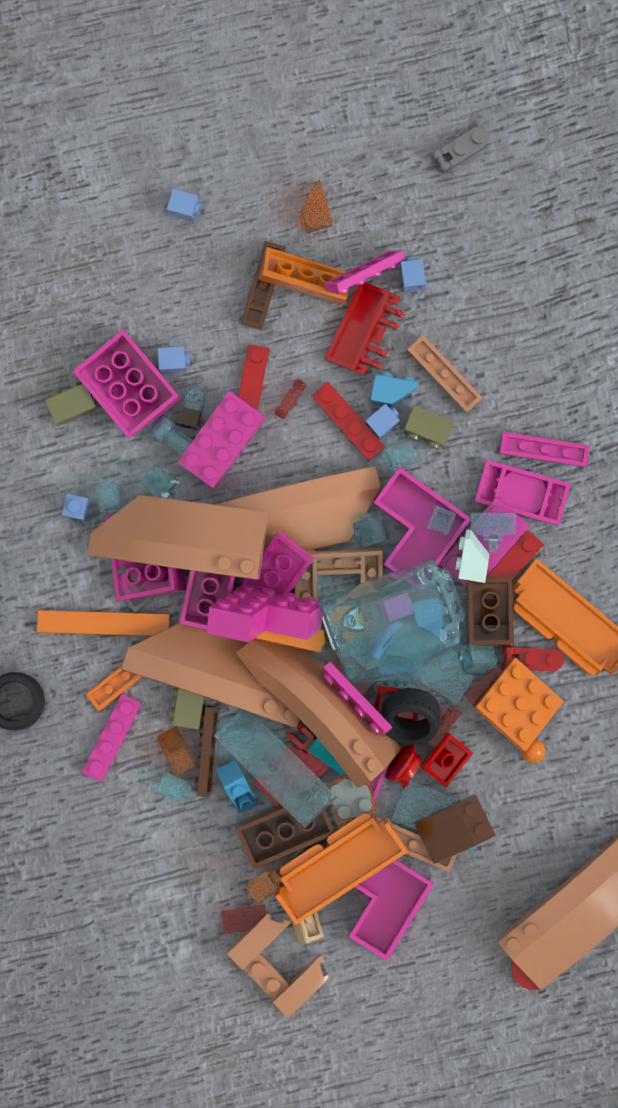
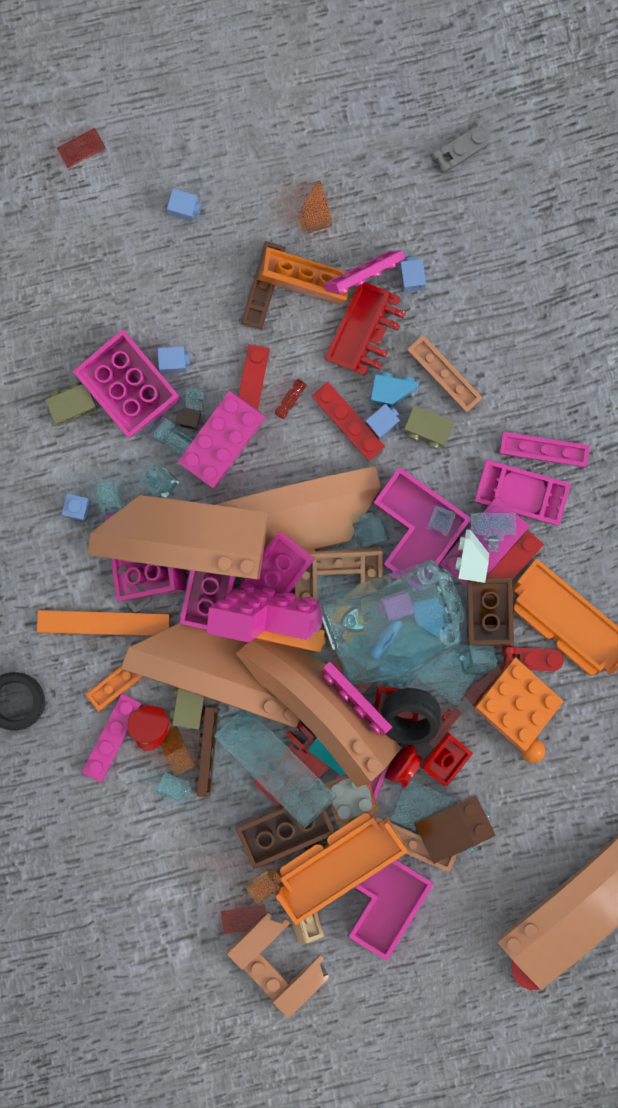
(81, 148): none -> clear red plate
(148, 727): none -> red hat
(237, 786): dark azure slope -> none
(400, 456): clear light blue brick -> none

